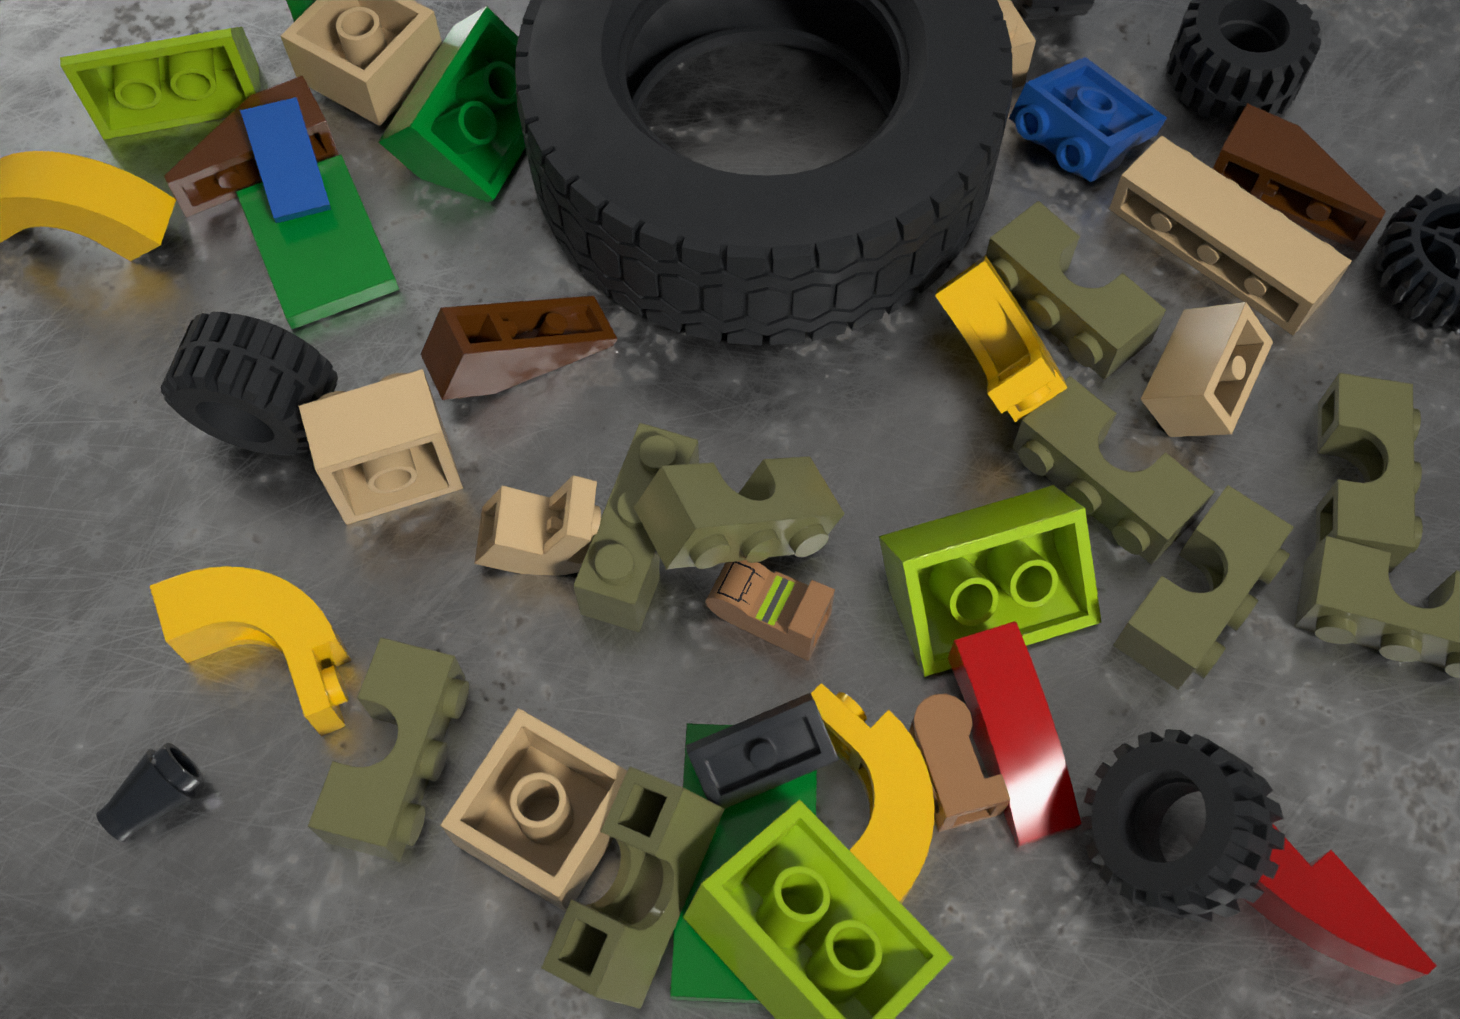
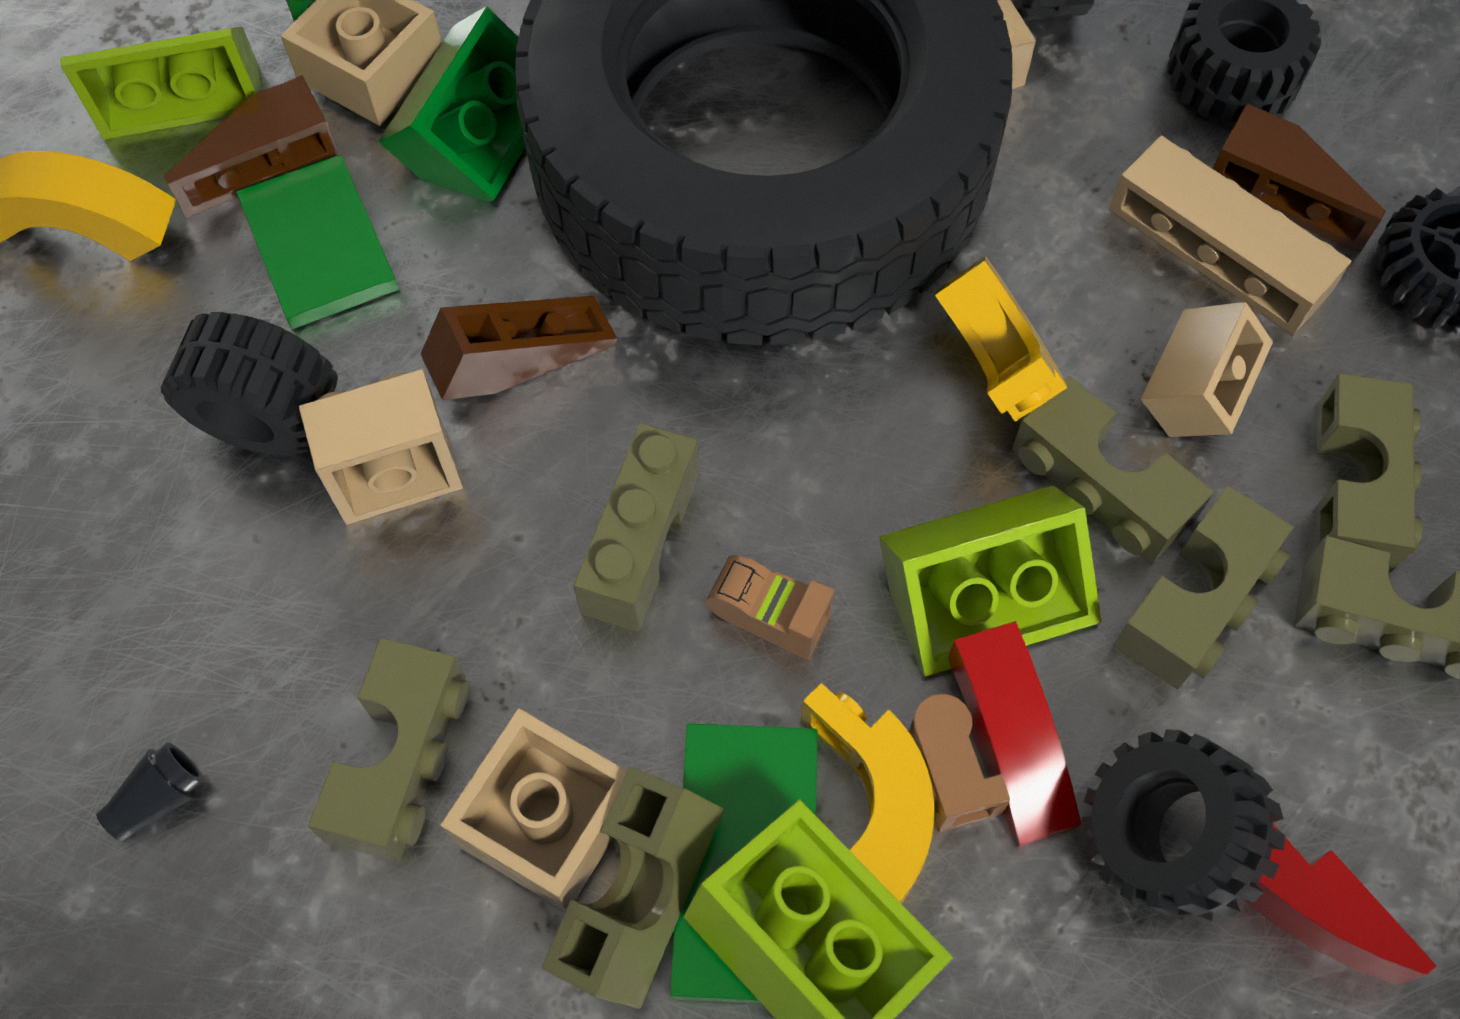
(244, 606): yellow arch -> none
(285, 160): blue tile -> none
(539, 532): tan brick -> none
(706, 523): olive arch -> none
(762, 752): black plate -> none
(1084, 118): blue plate -> none
(1096, 324): olive arch -> none

